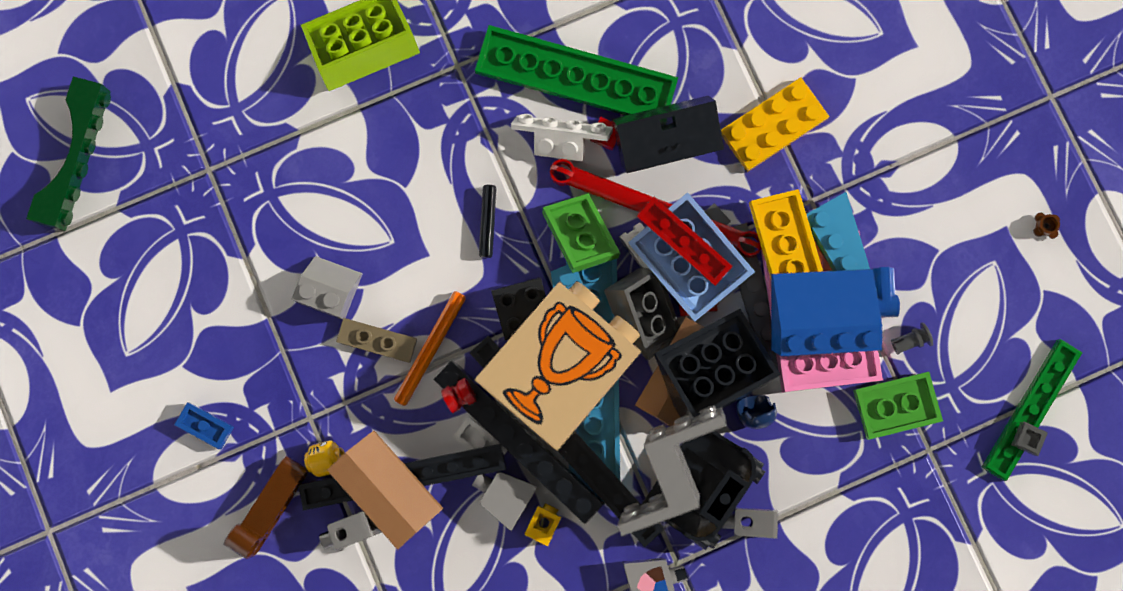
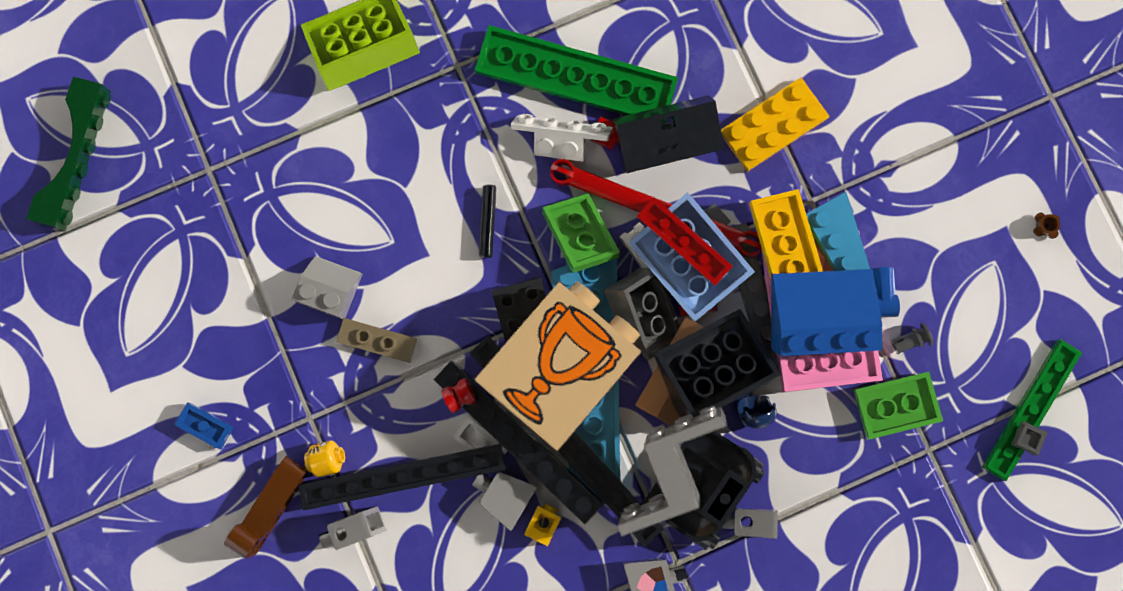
(385, 489): medium nougat slope -> none
(430, 348): orange axle -> none

